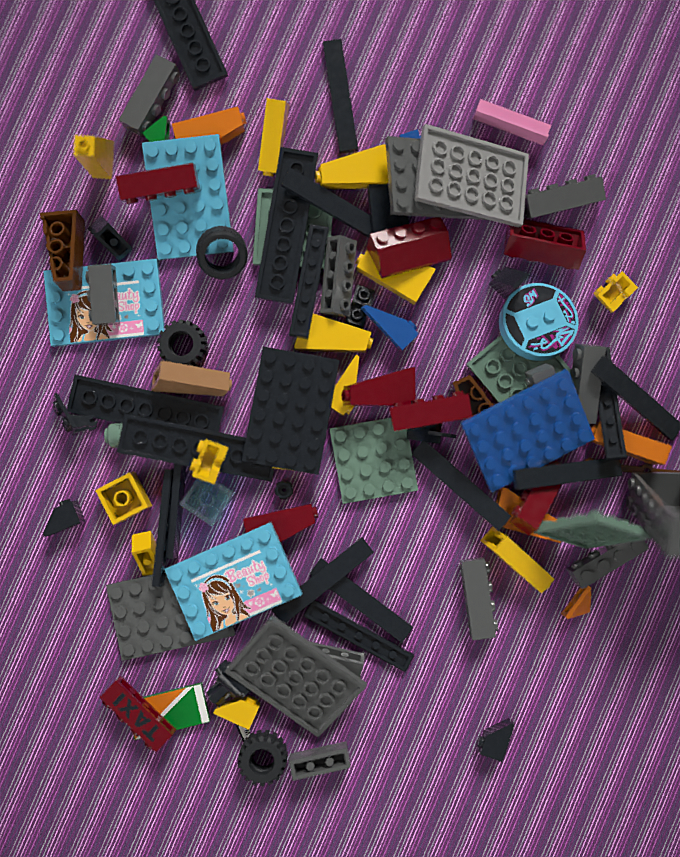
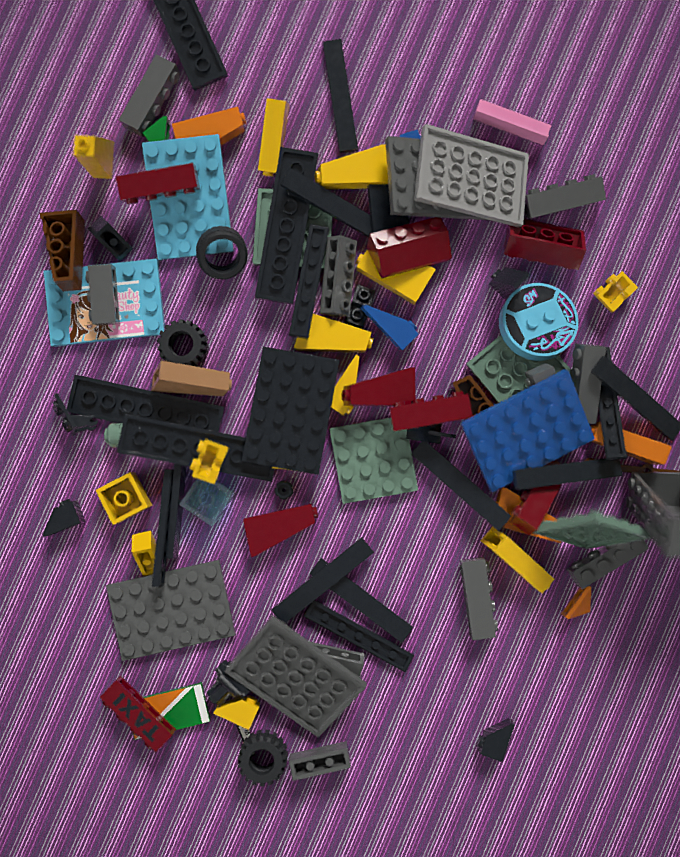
(233, 581): plate -> none

